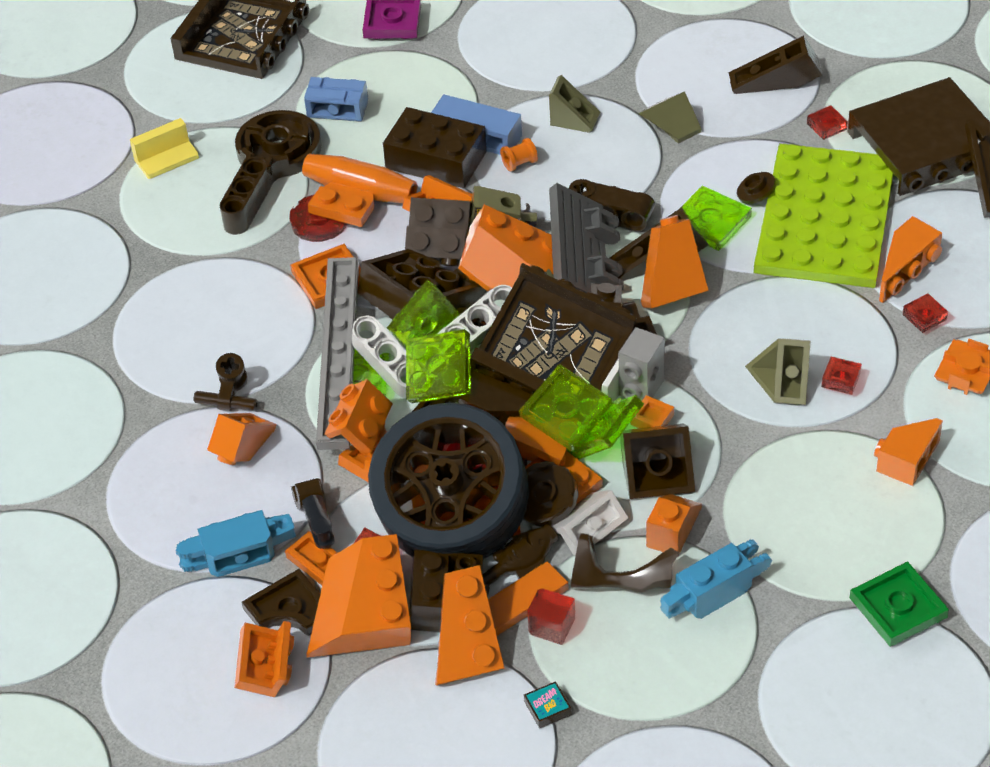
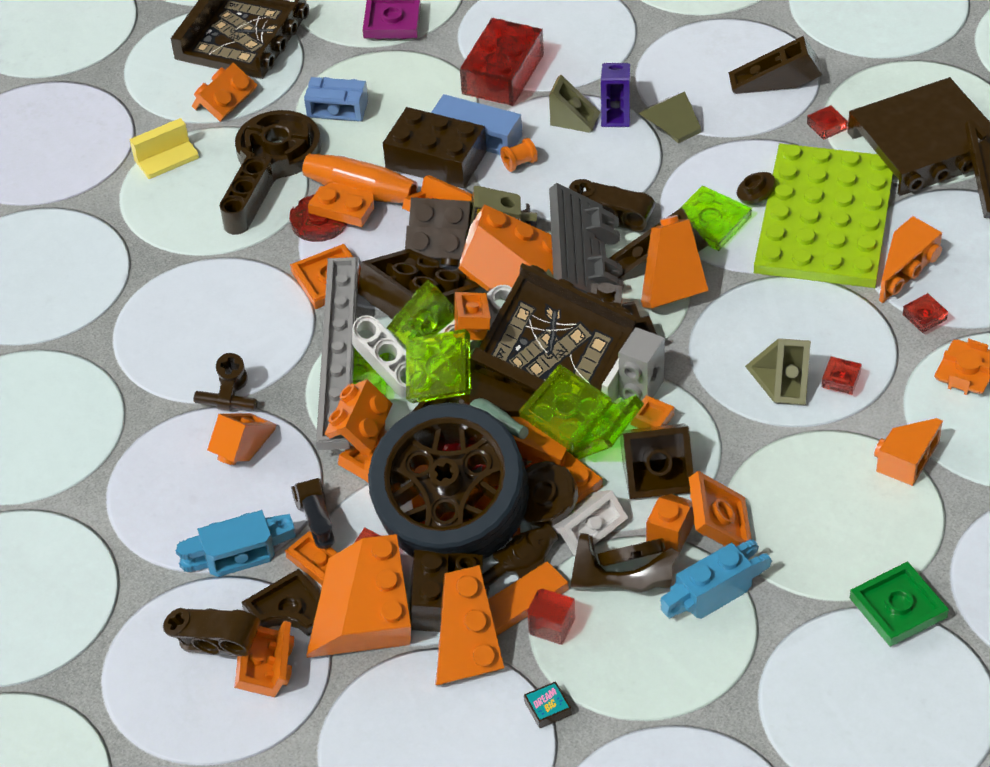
(212, 630): none -> dark brown piece
(225, 91): none -> orange bracket
(472, 314): none -> orange slope
(502, 61): none -> clear red brick
(513, 427): none -> sand green piece
(615, 87): none -> dark purple torso
(631, 552): none -> dark brown tile
(718, 511): none -> orange plate

